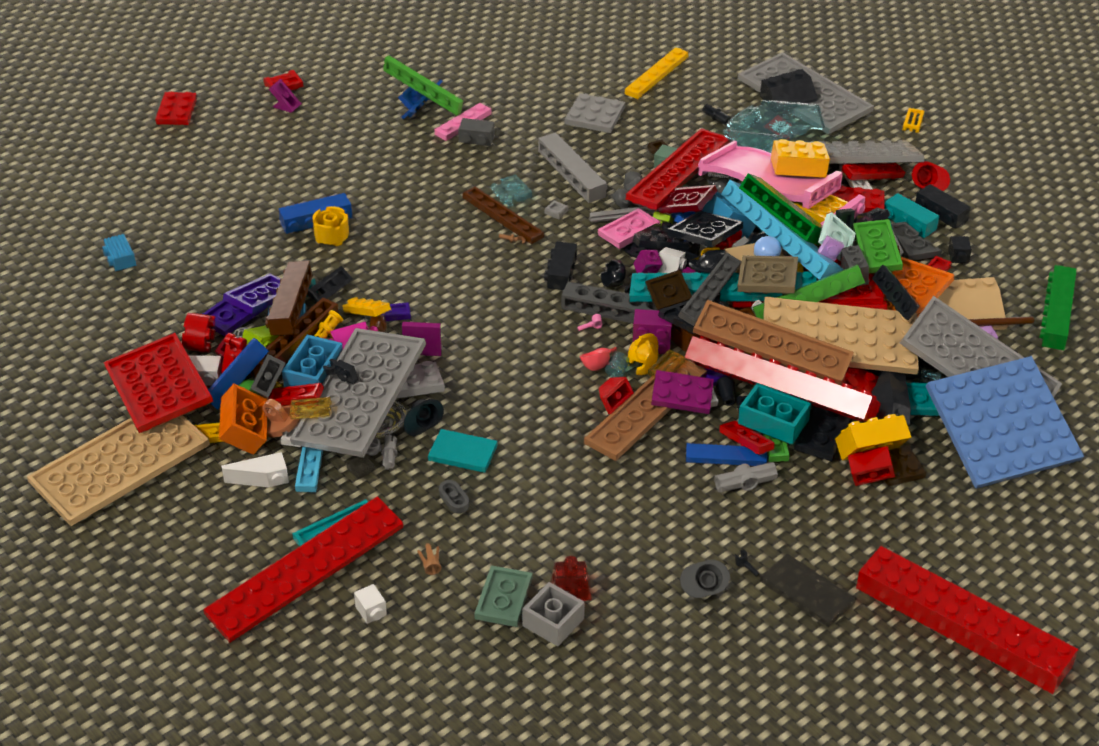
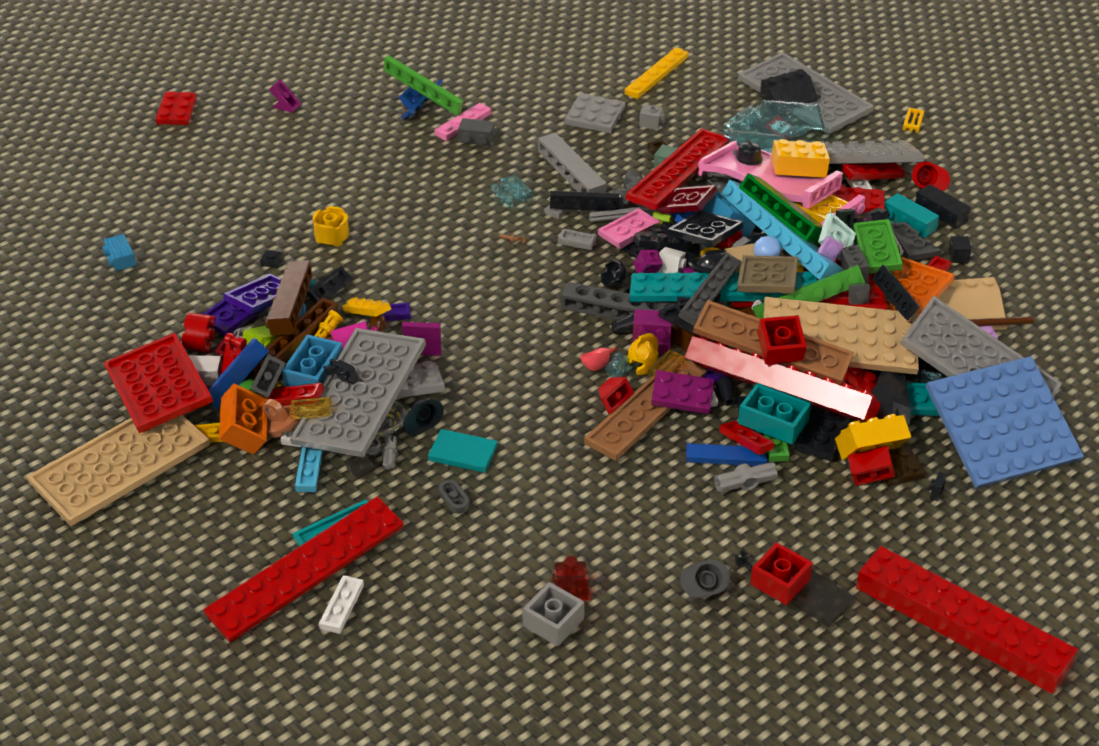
(260, 471): white slope -> none
(271, 259): none -> black plate
(291, 80): red plate -> none
(300, 215): blue brick -> none
(341, 604): none -> white plate
(370, 603): white brick -> none
(432, 563): medium nougat piece -> none
(503, 215): reddish brown tile -> none
(503, 596): sand green plate -> none
(561, 265): black brick -> none
(577, 239): none -> light grey plate
(584, 201): none -> black plate
(596, 323): bright pink hand -> none
(623, 325): none -> black cone
(651, 117): none -> light grey brick
(668, 290): dark brown plate -> none
(716, 114): black axle -> none
(749, 153): none -> black piece
(781, 339): none -> red brick
(781, 573): none -> red brick
(859, 293): none -> dark grey plate
(937, 486): none -> black plate
(1058, 311): green brick -> none

